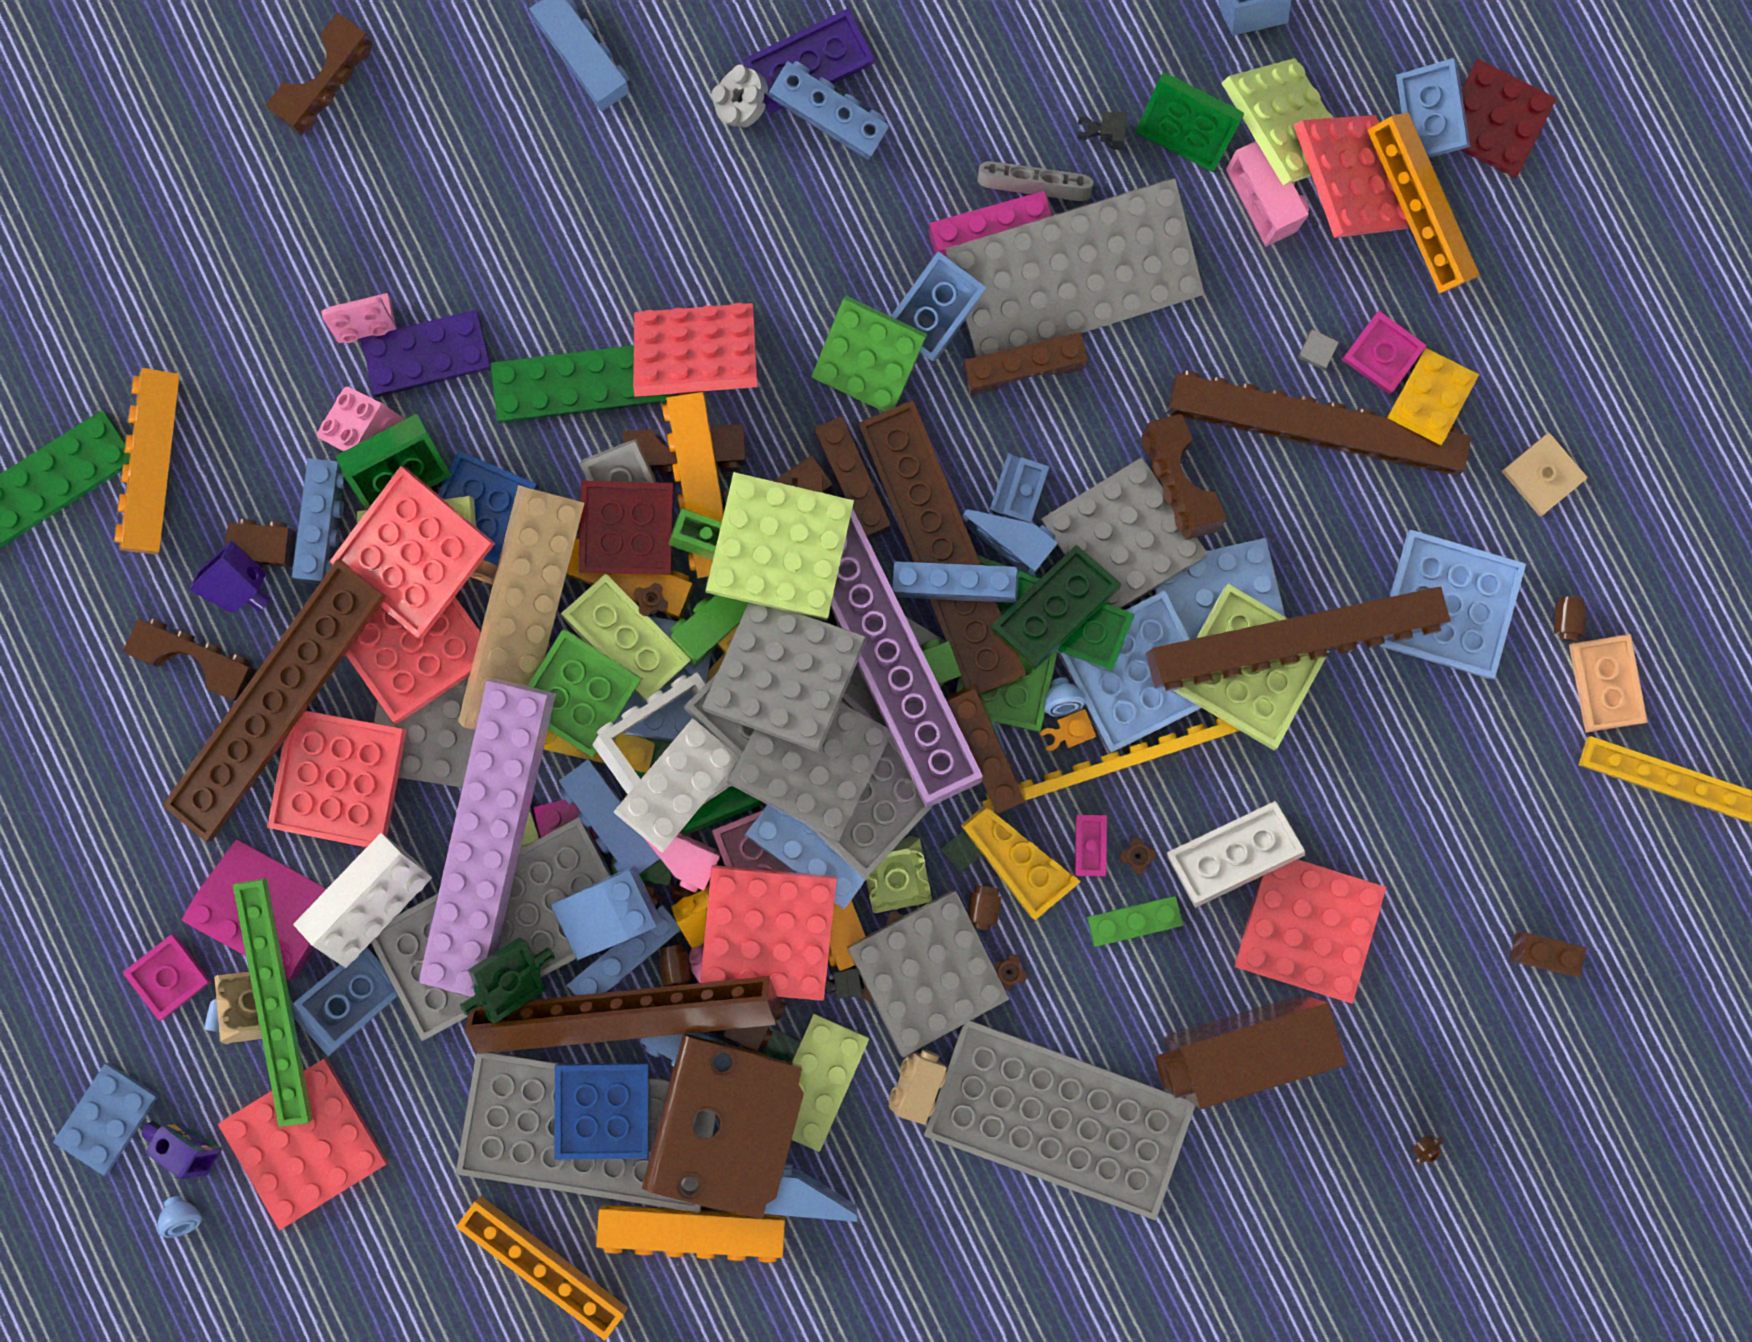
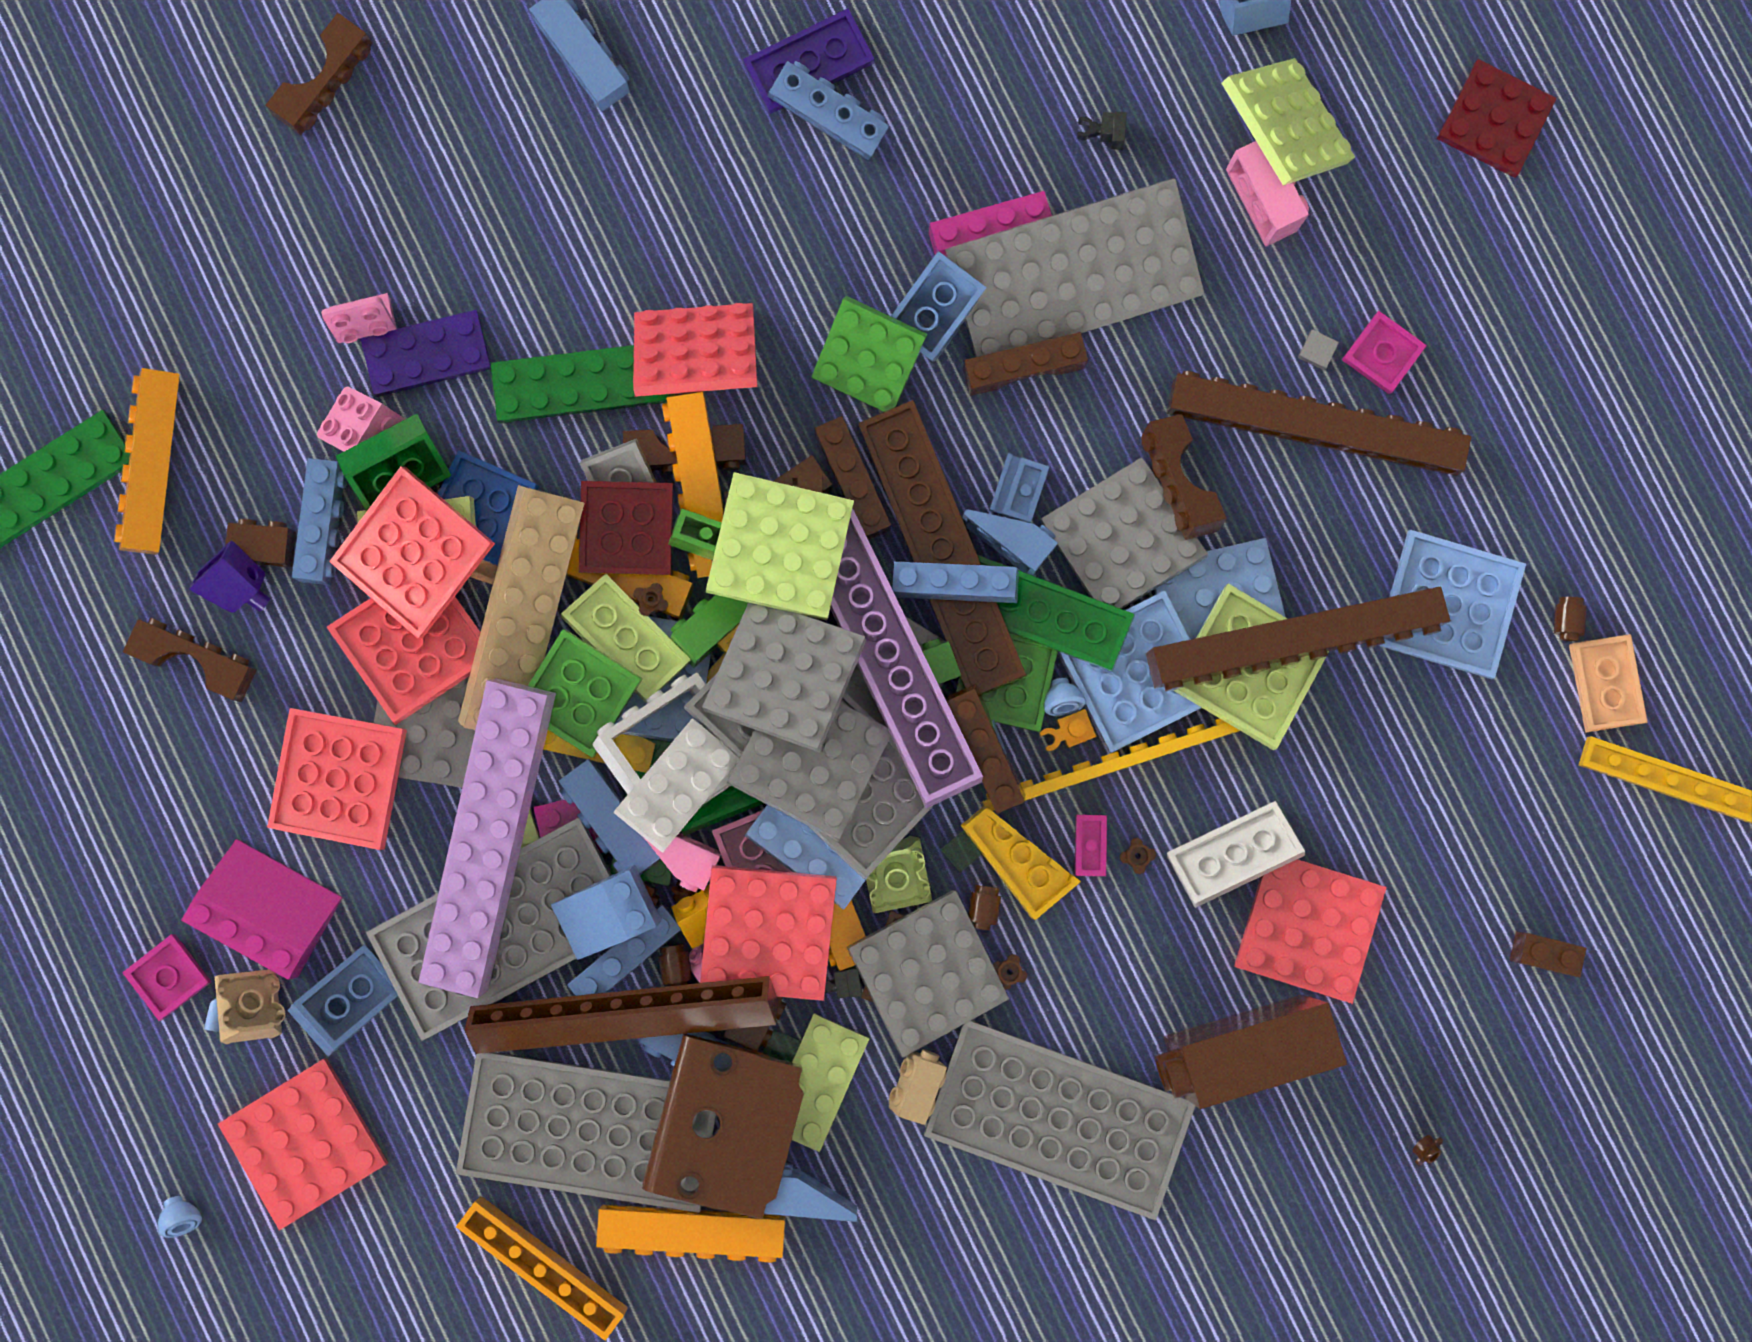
(106, 1119): medium blue plate -> none
(180, 1150): dark purple torso -> none
(272, 1002): bright green plate -> none
(274, 700): reddish brown plate -> none
(362, 901): white brick -> none
(506, 980): dark green plate -> none
(601, 1111): blue plate -> none
(727, 93): light grey plate -> none
(1034, 180): light grey beam -> none
(1055, 606): dark green plate -> none
(1134, 921): bright green plate -> none
(1189, 122): green plate -> none
(1350, 176): coral plate -> none
(1423, 202): light orange brick -> none
(1433, 396): yellow plate -> none
(1435, 106): medium blue plate -> none
(1544, 474): tan plate -> none

